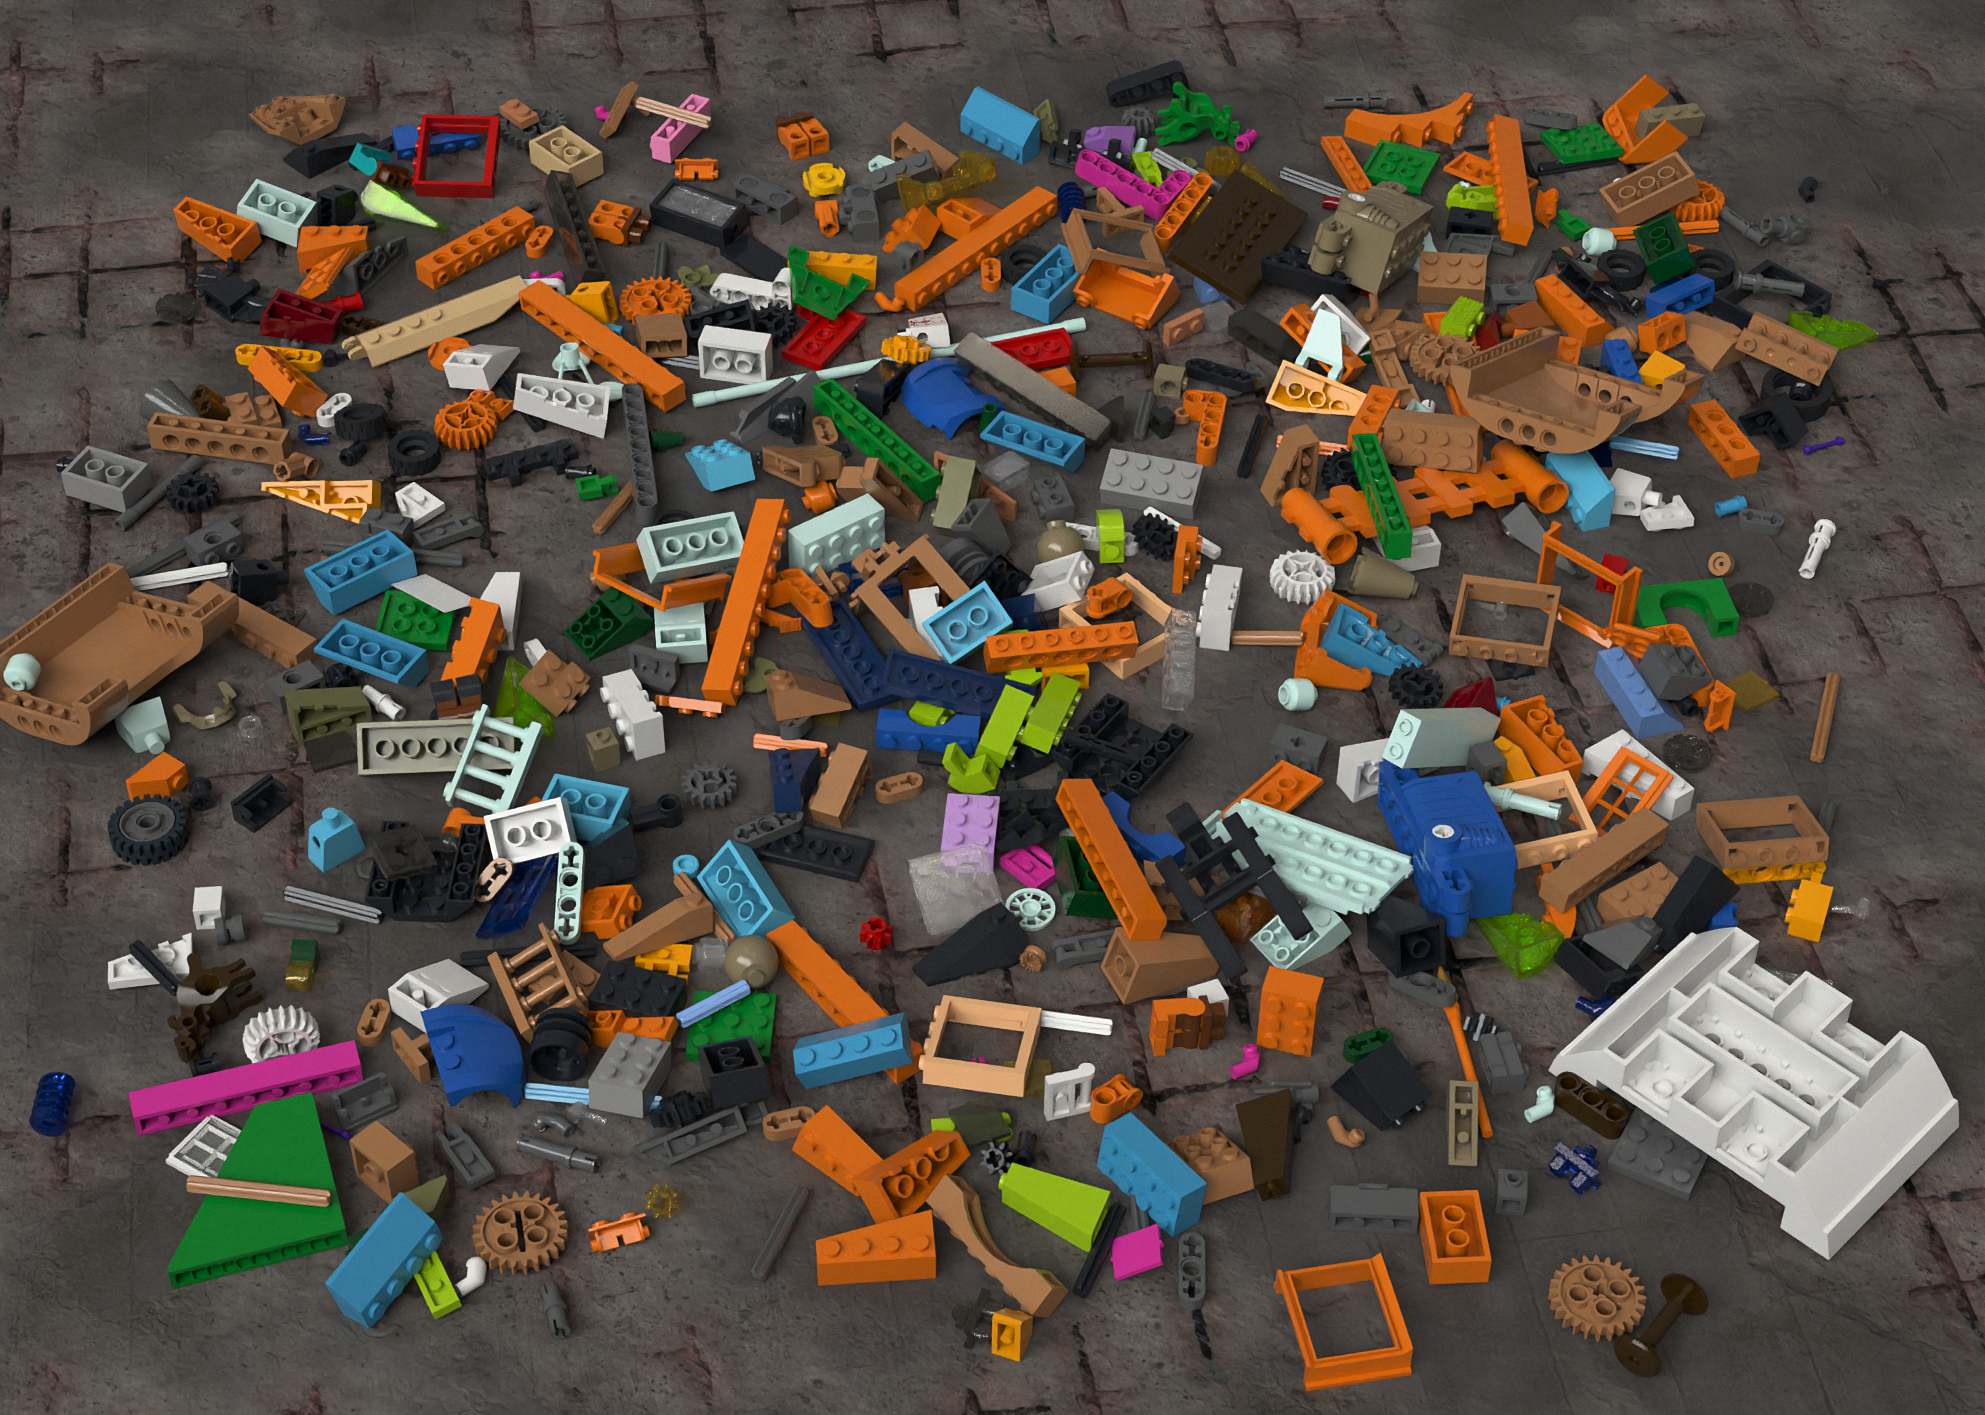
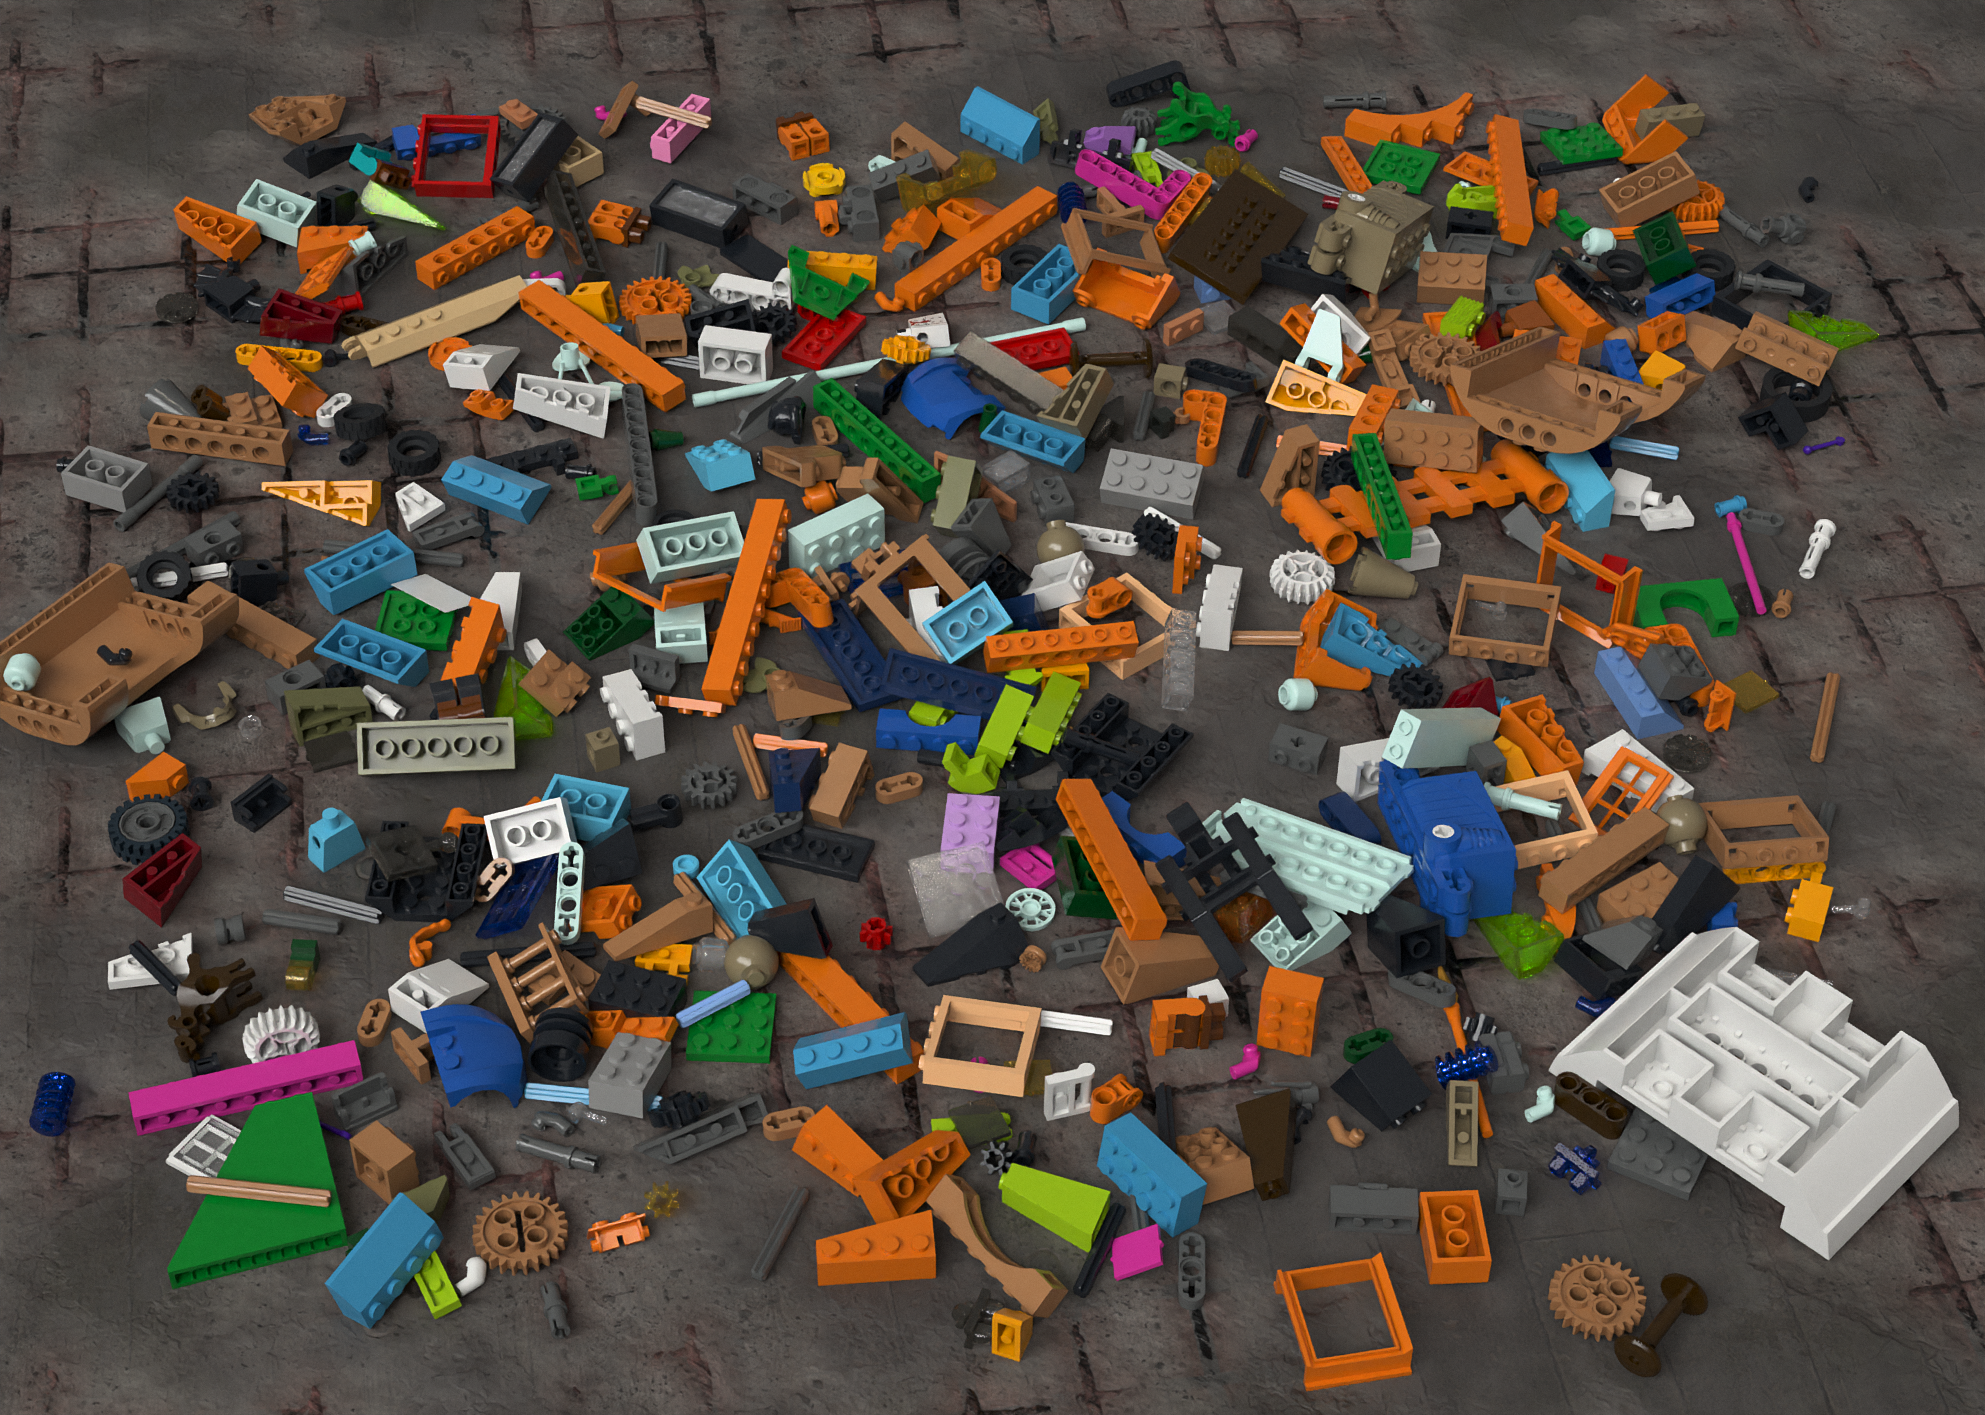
(115, 659): none -> black arm
(163, 879): none -> dark red wedge
(166, 560): none -> black tyre
(208, 905): white brick -> none
(295, 467): medium nougat piece -> none
(363, 243): none -> light aqua bush
(377, 521): dark grey brick -> none
(421, 950): none -> orange piece
(466, 425): orange gear -> none
(495, 488): none -> dark azure slope
(520, 760): light aqua fence -> none
(534, 157): none -> black brick
(687, 168): orange hinge -> none
(733, 1072): black brick -> none
(751, 762): none -> medium nougat axle
(793, 929): none -> black slope
(1080, 402): none -> dark tan wedge
(1110, 535): lime brick -> none
(1165, 1116): none -> black axle
(1281, 788): orange slope -> none
(1347, 817): none -> dark blue beam
(1467, 1065): none -> clear blue piece
(1686, 823): none -> dark tan brick
(1721, 564): medium nougat tile -> none
(1723, 439): orange brick -> none
(1734, 527): none -> dark pink bar
(1782, 607): none -> medium nougat pin

